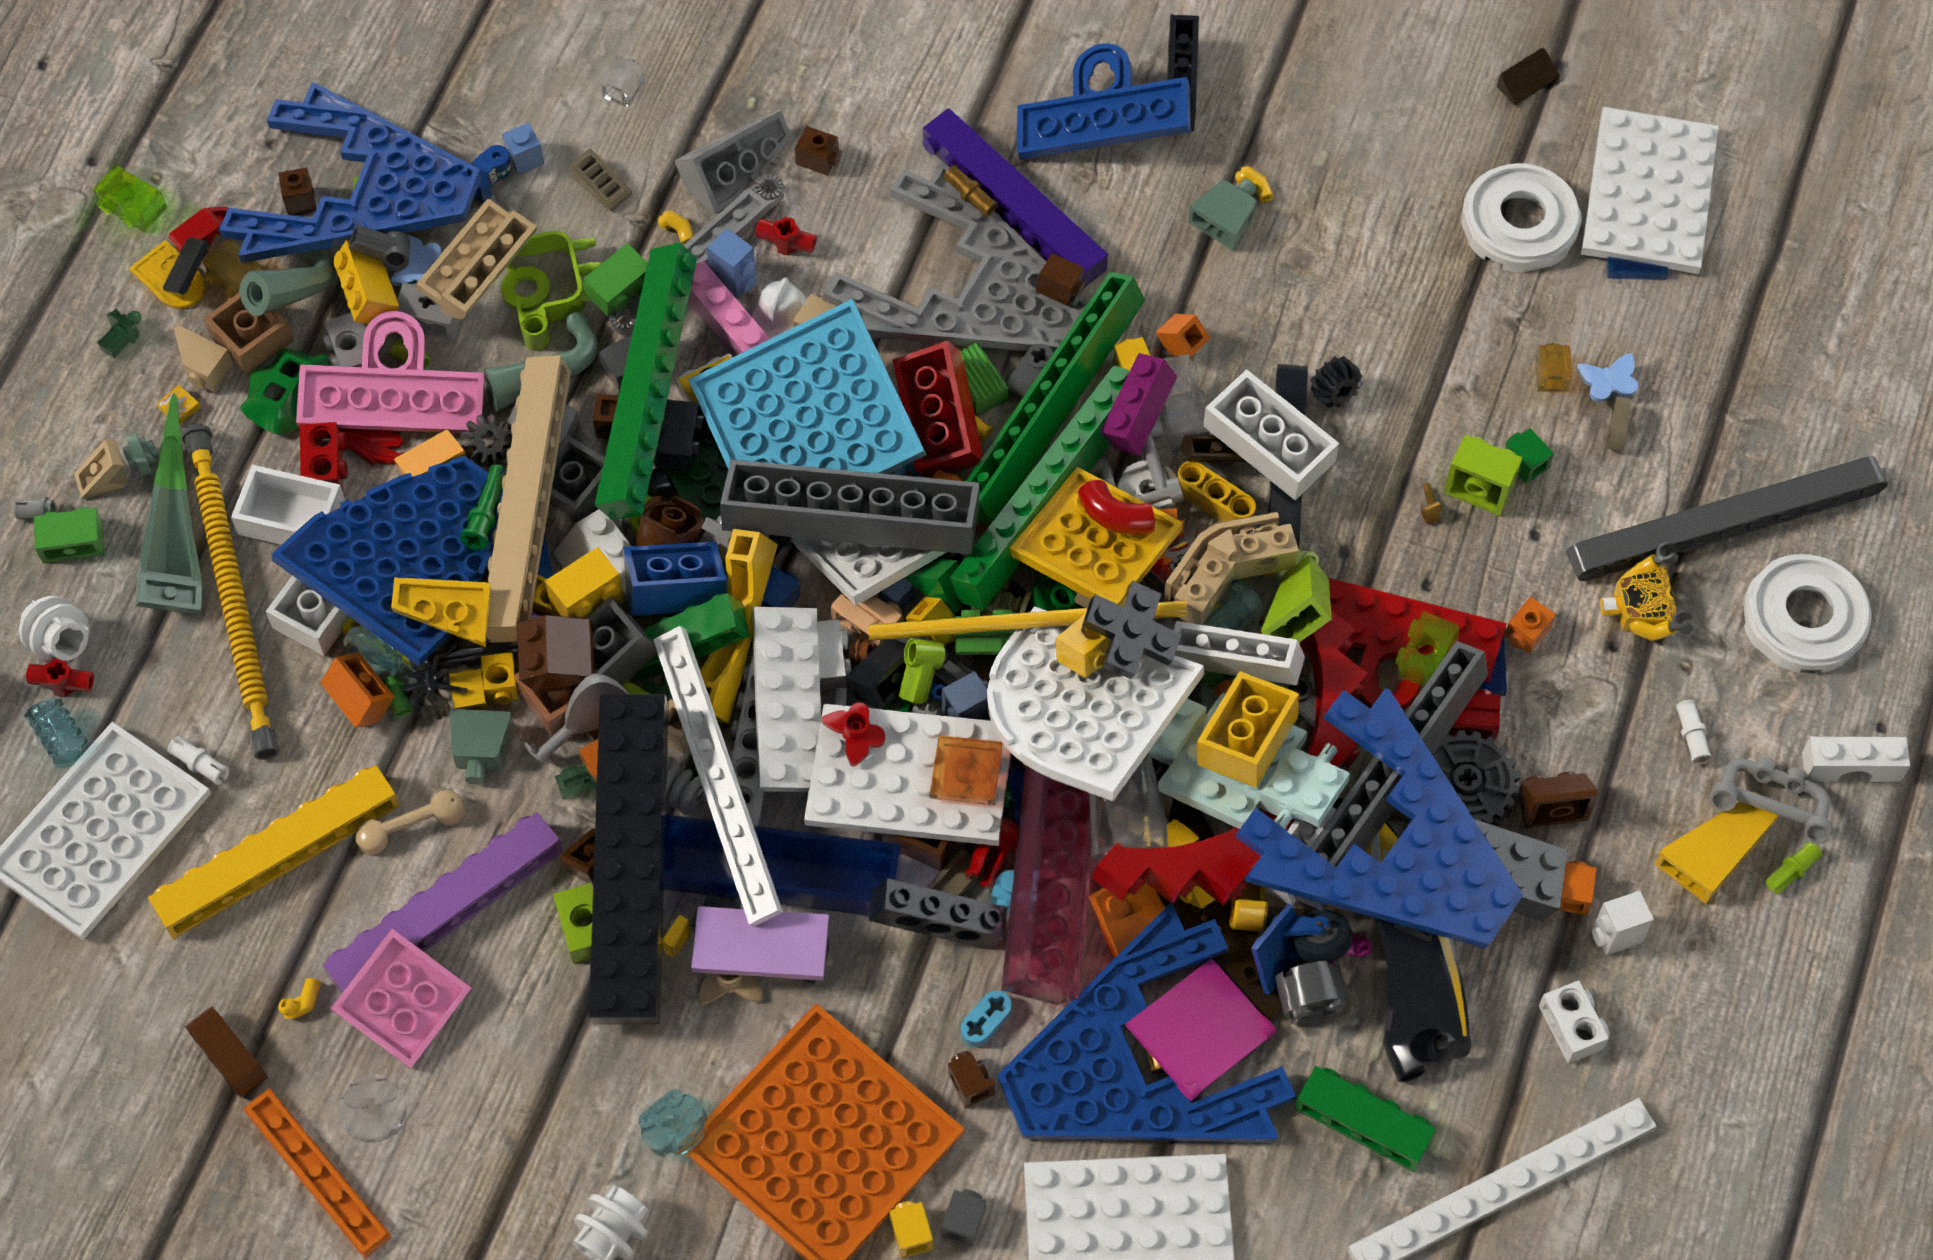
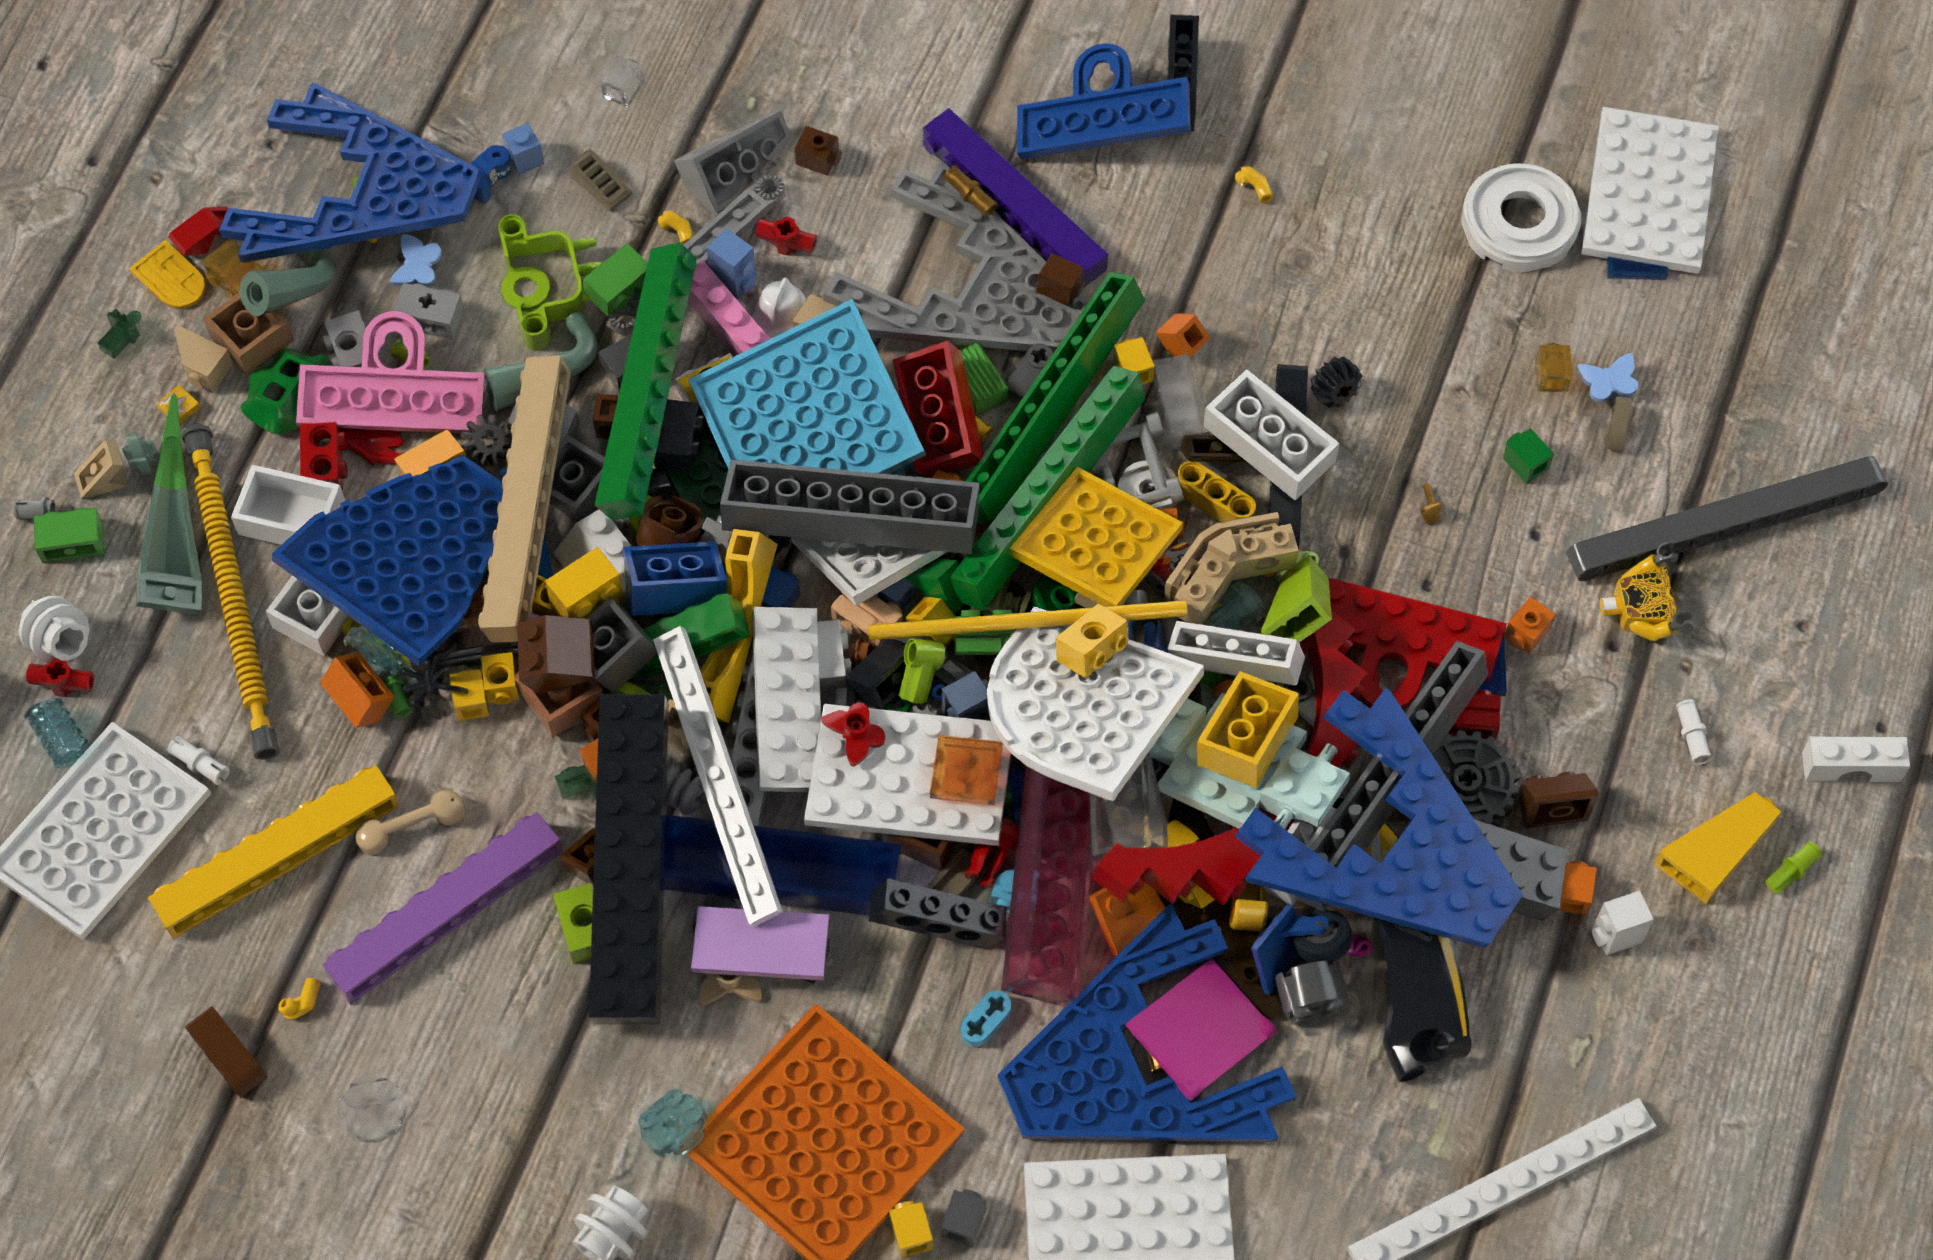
(144, 201): clear neon green brick -> none
(186, 267): black slope -> none
(297, 191): reddish brown brick -> none
(317, 1173): orange tile -> none
(364, 284): yellow brick -> none
(390, 247): dark grey piece -> none
(400, 998): bright pink plate -> none
(445, 605): yellow wing -> none
(475, 259): tan brick -> none
(480, 741): sand green torso -> none
(482, 517): green pin -> none
(581, 713): light grey piece -> none
(676, 936): yellow tile -> none
(970, 1079): reddish brown brick -> none
(1114, 514): red cylinder -> none
(1131, 630): black plate -> none
(1138, 404): magenta brick -> none
(1225, 212): sand green torso -> none
(1365, 1118): green brick -> none
(1430, 631): clear neon green brick -> none
(1482, 474): lime brick -> none
(1527, 76): dark brown slope -> none
(1566, 1023): white brick -> none
(1724, 795): light grey bar -> none
(1798, 646): white piece -> none

